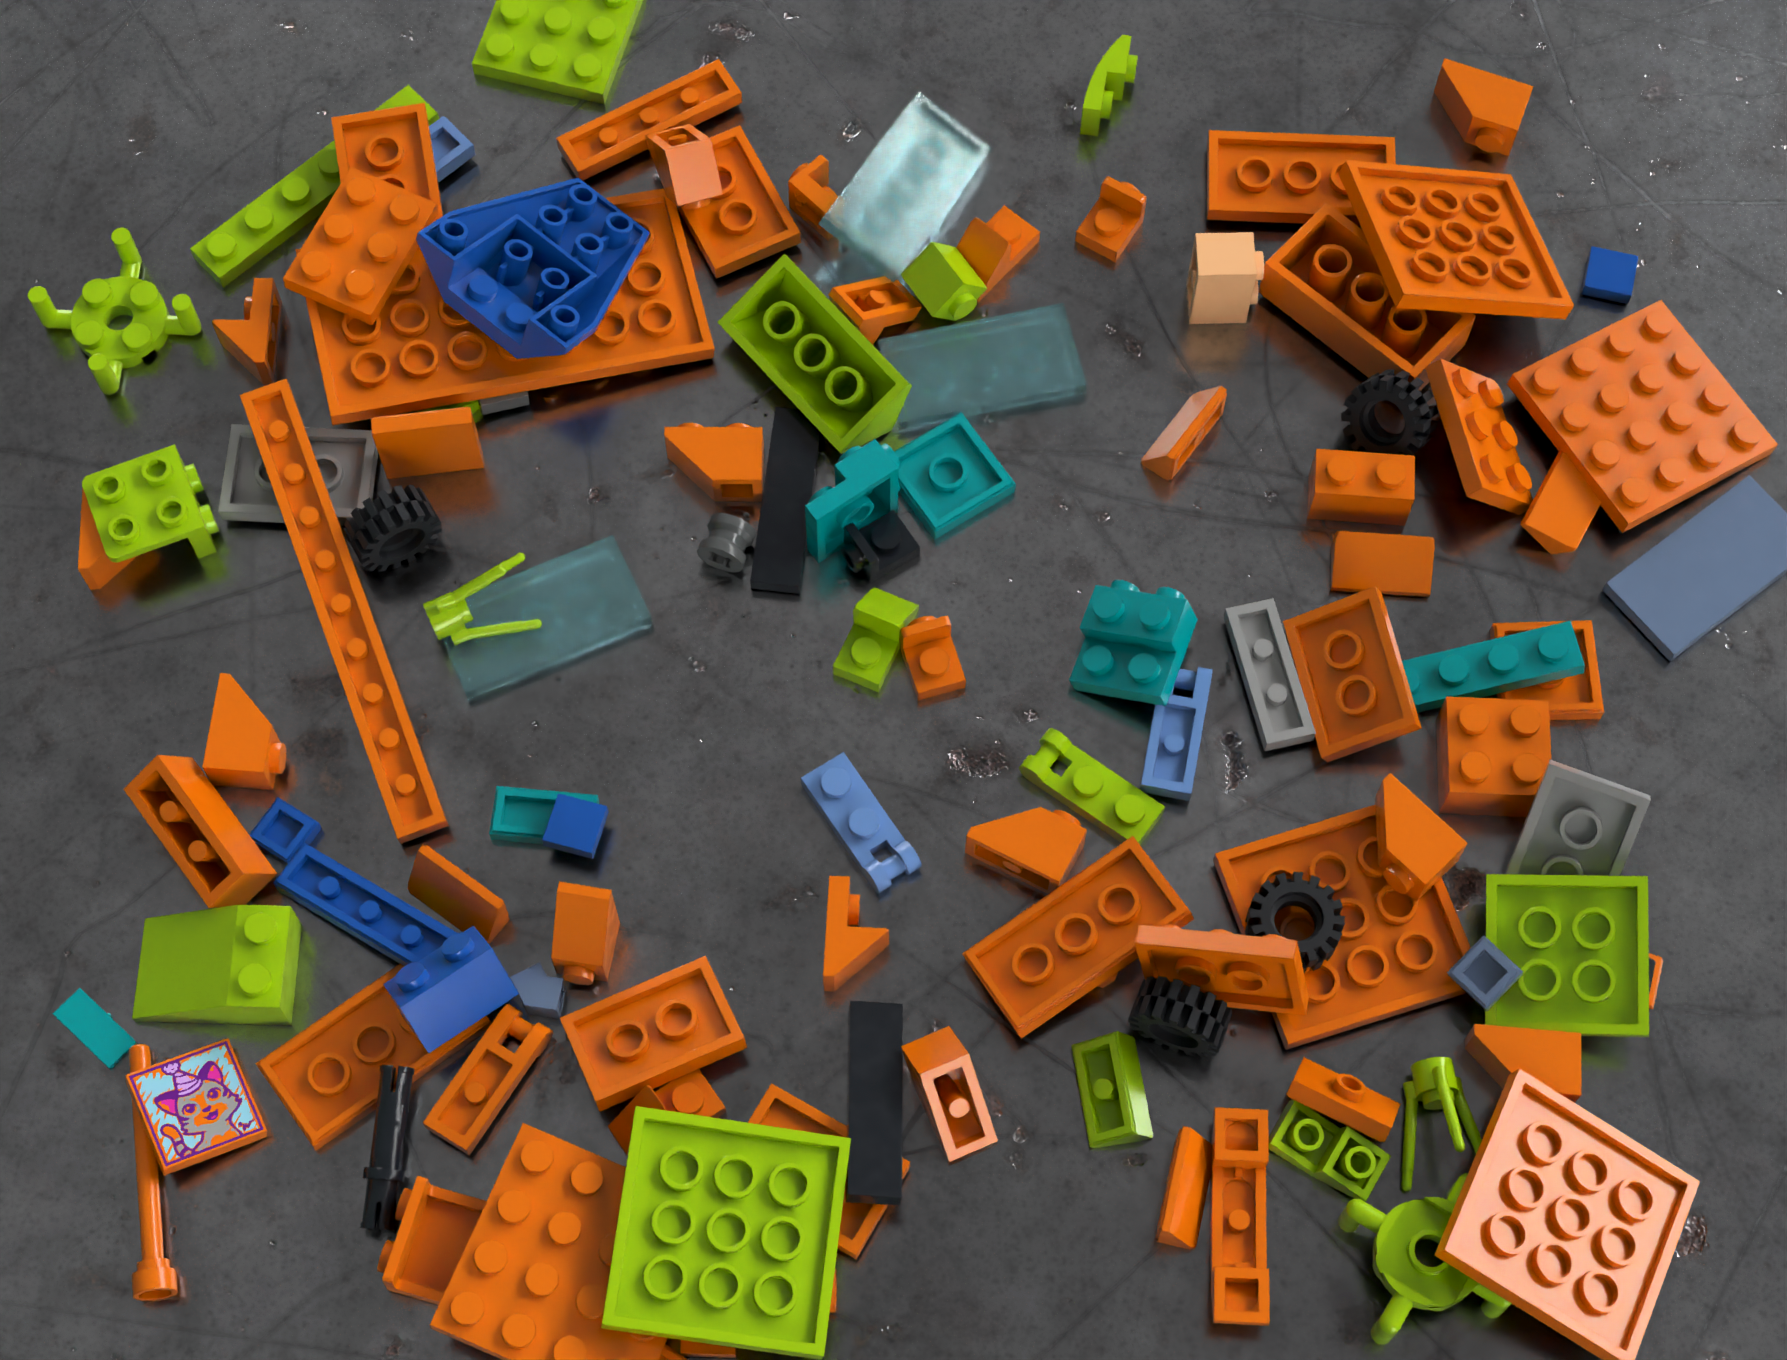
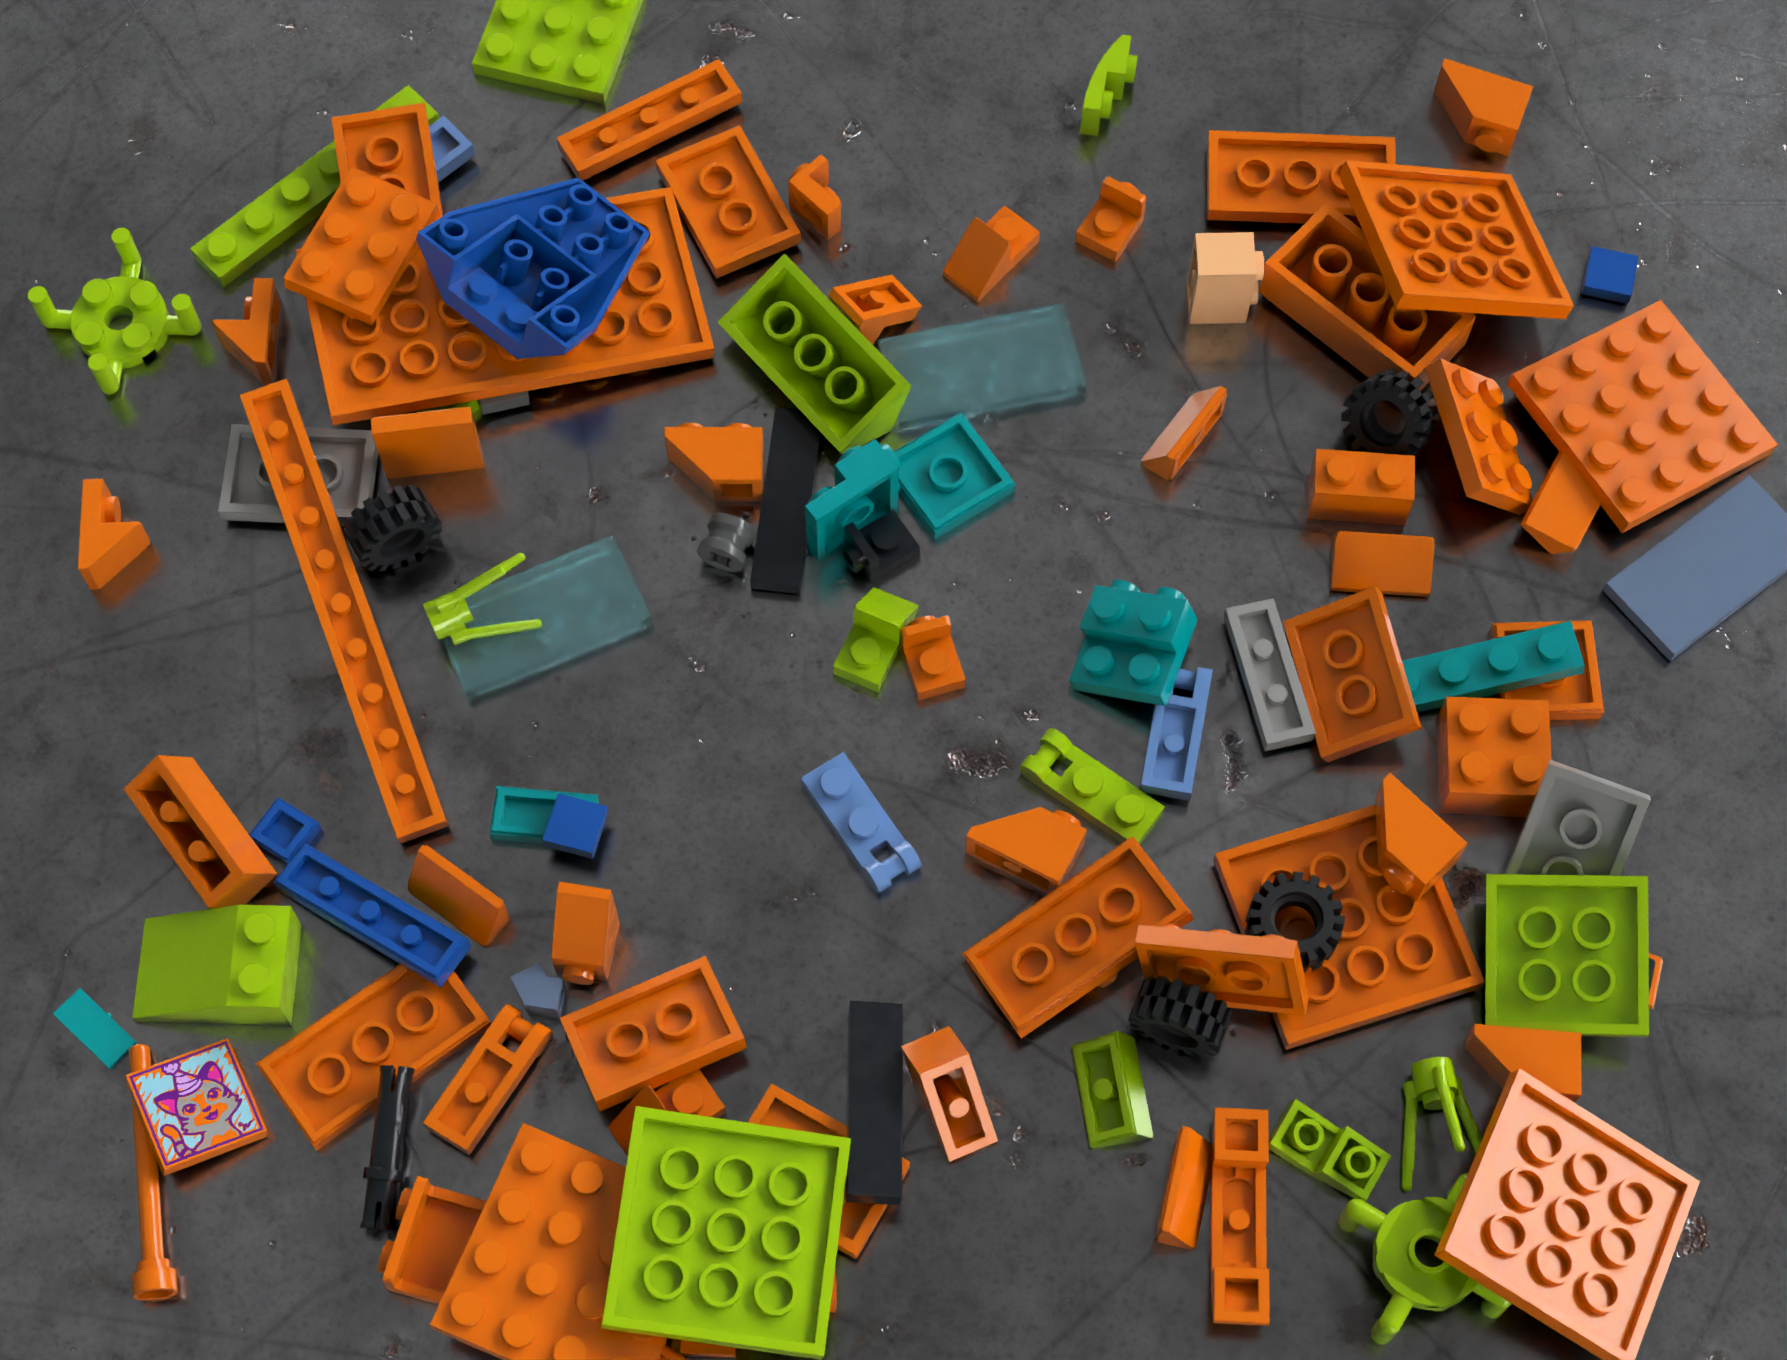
(149, 506): lime bracket -> none
(241, 741): orange slope -> none
(451, 988): blue brick -> none
(685, 165): orange slope -> none
(846, 946): orange slope -> none
(905, 187): clear light blue tile -> none
(944, 282): lime brick -> none
(1343, 1099): orange plate -> none
(1485, 973): sand blue tile -> none

